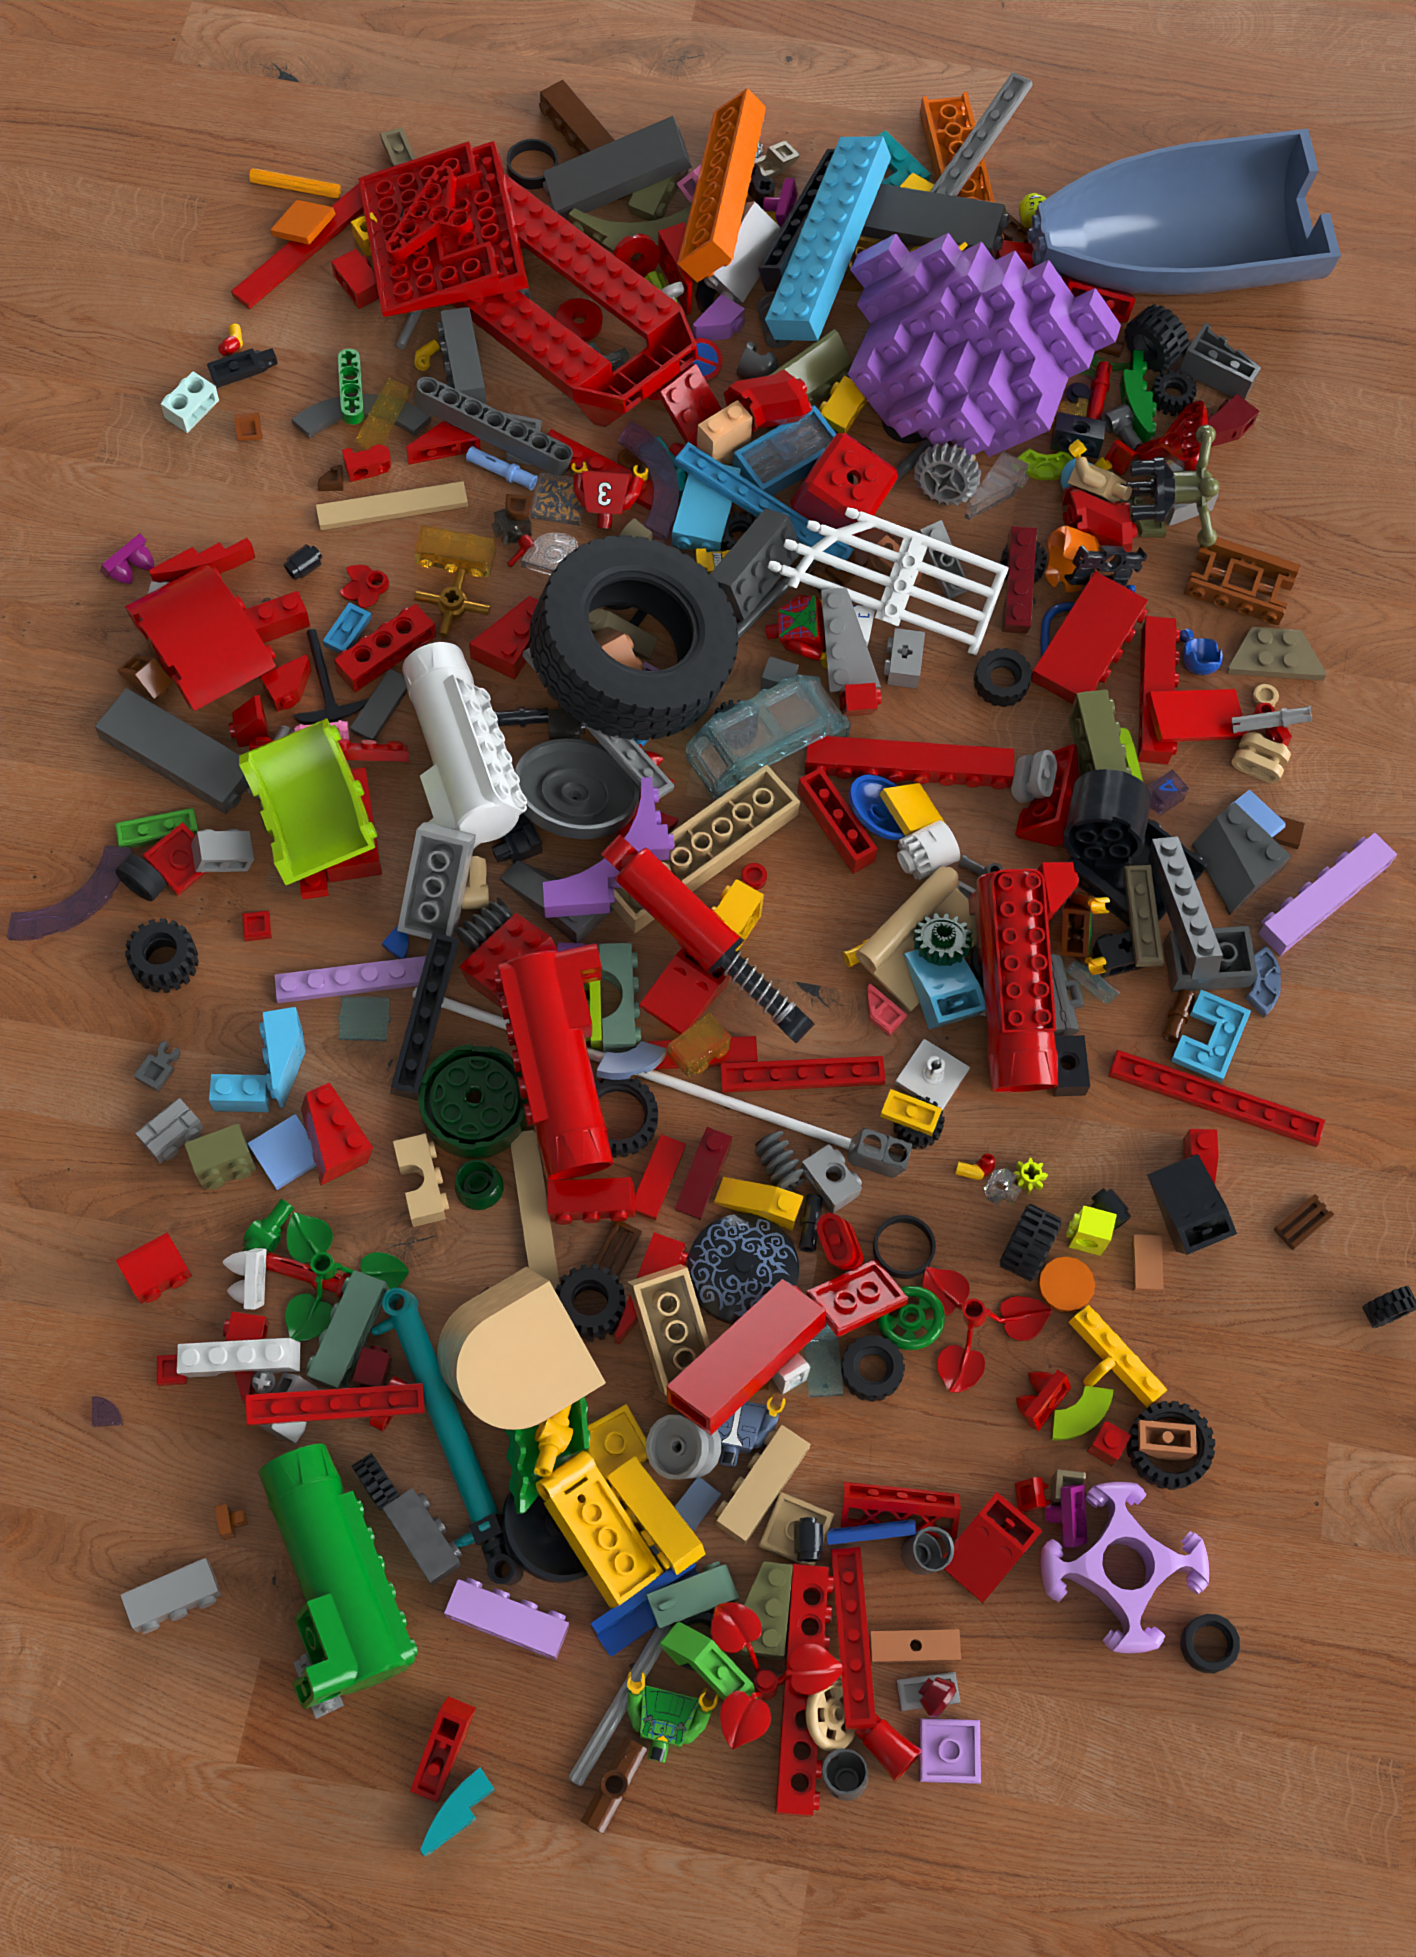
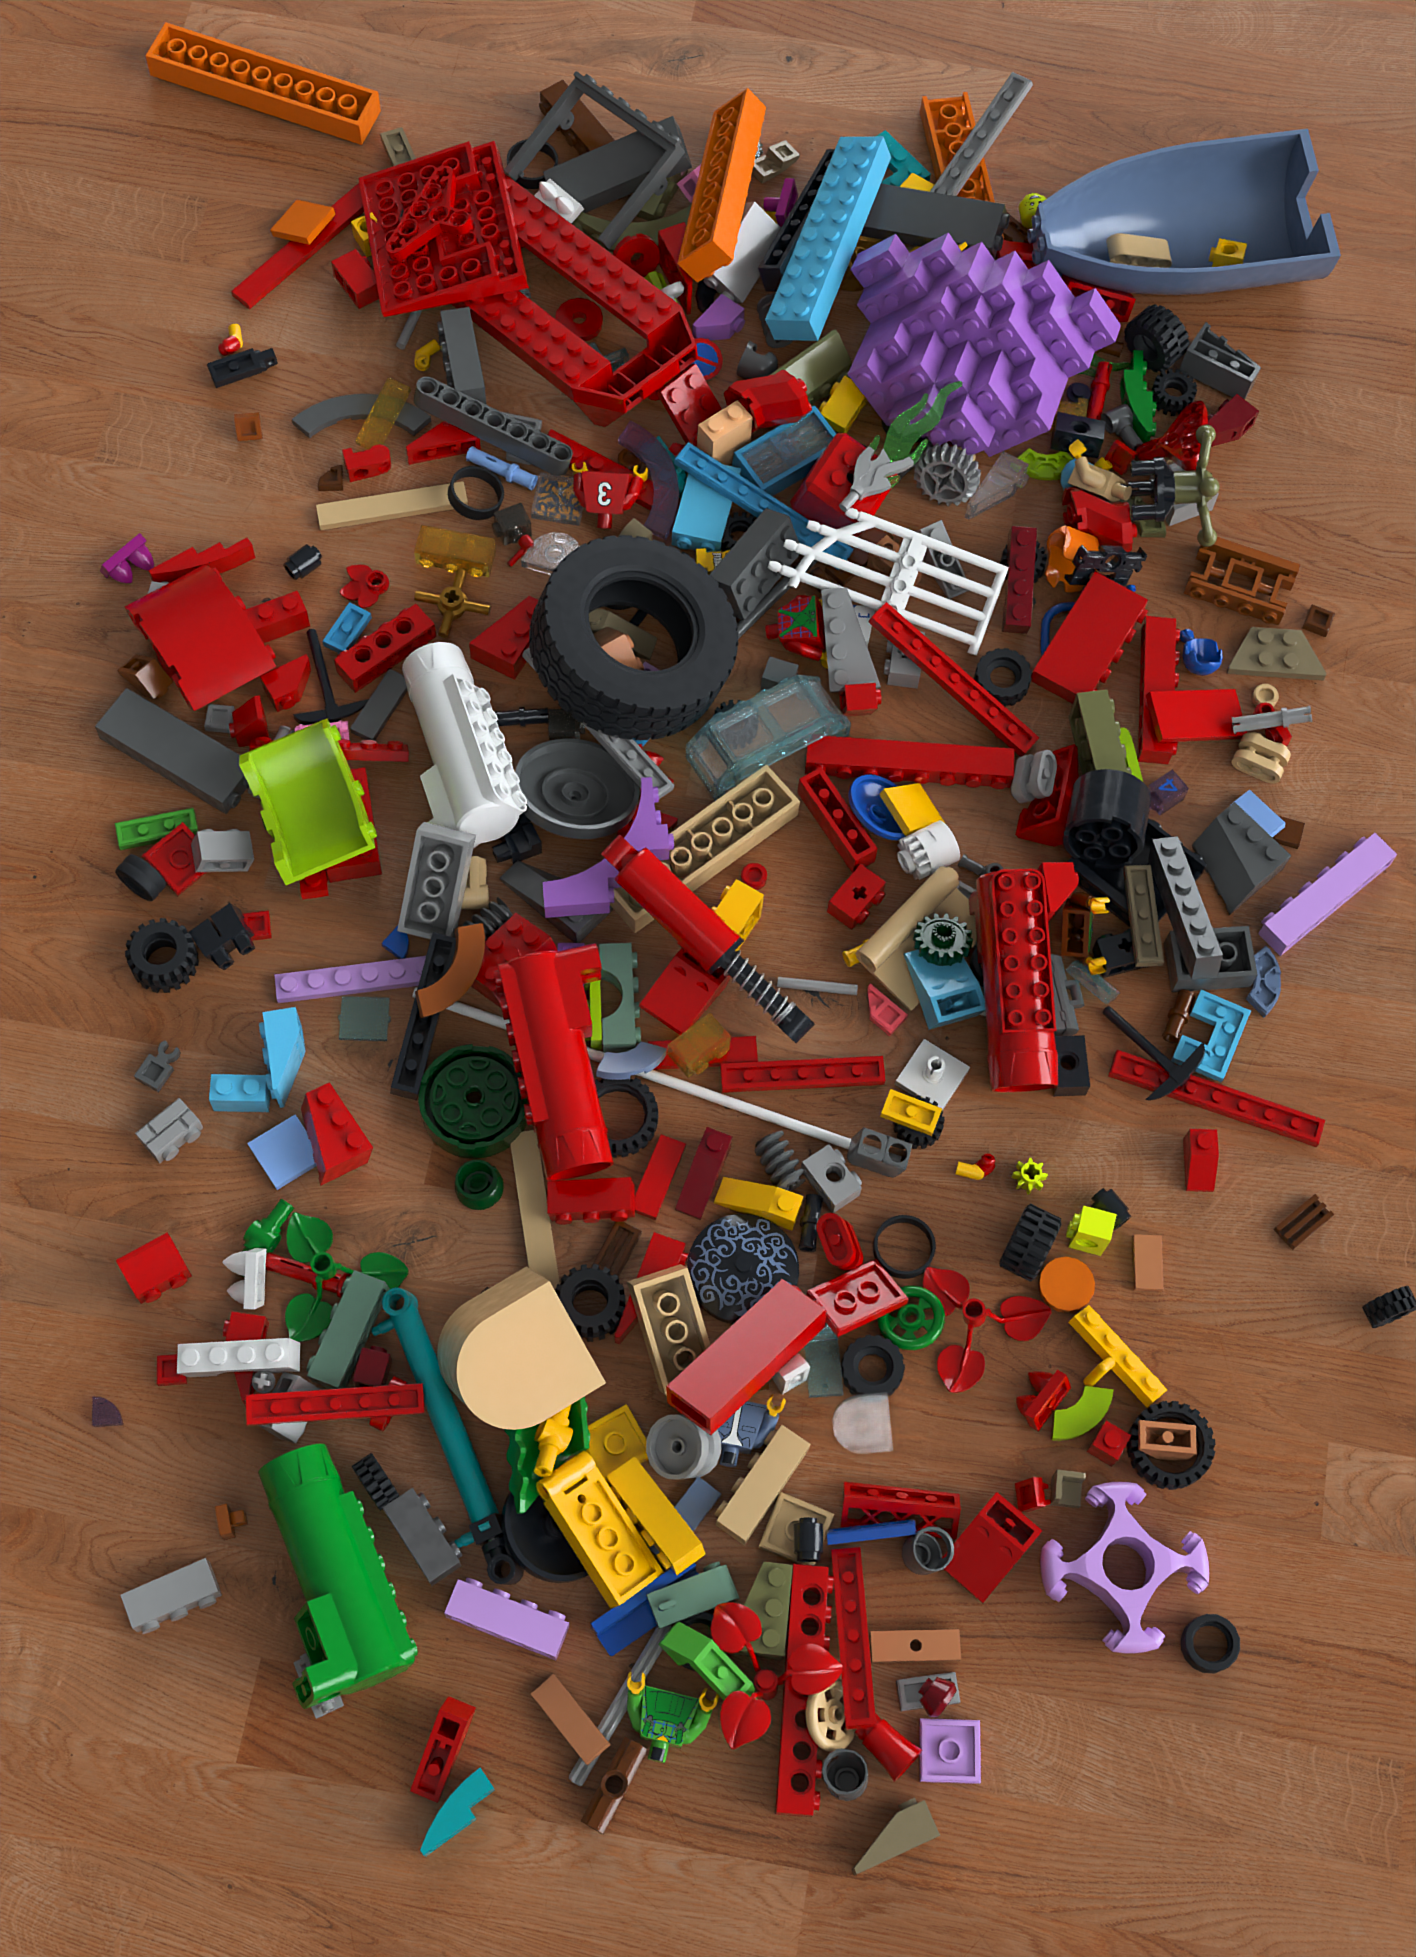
(76, 908): clear purple tile -> none
(189, 402): light aqua brick -> none
(218, 718): none -> light grey tile
(220, 1157): olive brick -> none
(223, 935): none -> black hips
(263, 83): none -> orange brick
(295, 183): light orange axle -> none
(350, 386): green beam -> none
(425, 1203): tan arch -> none
(460, 975): none -> dark orange tile
(485, 475): none -> black tyre
(518, 506): reddish brown tile -> none
(559, 200): none -> white tile
(562, 116): none -> dark grey piece
(570, 1719): none -> nougat tile
(760, 186): black axle -> none
(820, 986): none -> light grey bar
(860, 884): none -> red brick
(864, 1424): none -> clear tile
(869, 475): none -> piece
(903, 1832): none -> dark tan slope
(953, 679): none -> red plate
(1006, 1178): clear piece -> none
(1071, 1515): magenta tile -> none
(1138, 251): none -> tan beam
(1177, 1074): none -> black piece
(1191, 1205): black slope -> none
(1227, 253): none -> yellow brick
(1318, 620): none -> reddish brown tile

